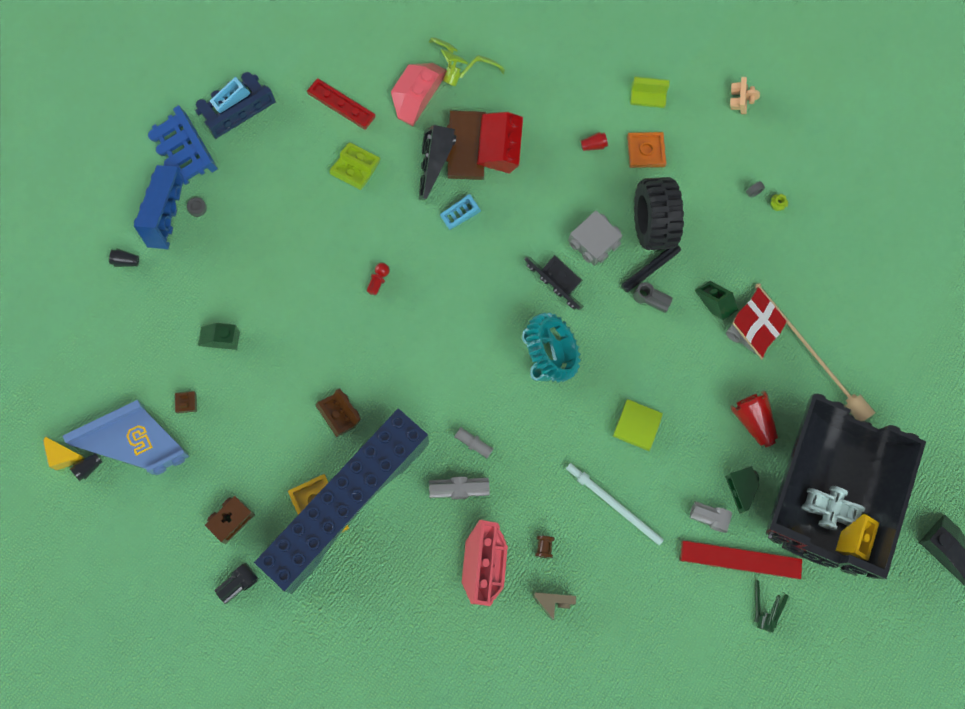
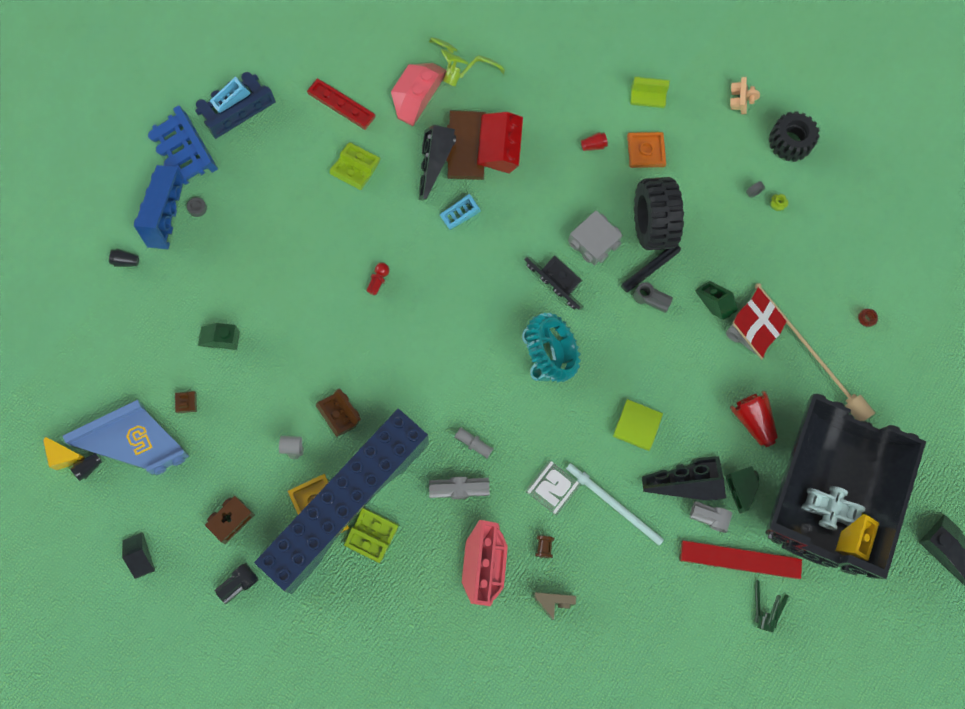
(137, 556): none -> black slope
(291, 446): none -> light grey piece
(371, 535): none -> lime slope
(552, 487): none -> tile
(695, 481): none -> black wedge
(799, 125): none -> black tyre
(872, 316): none -> clear red plate

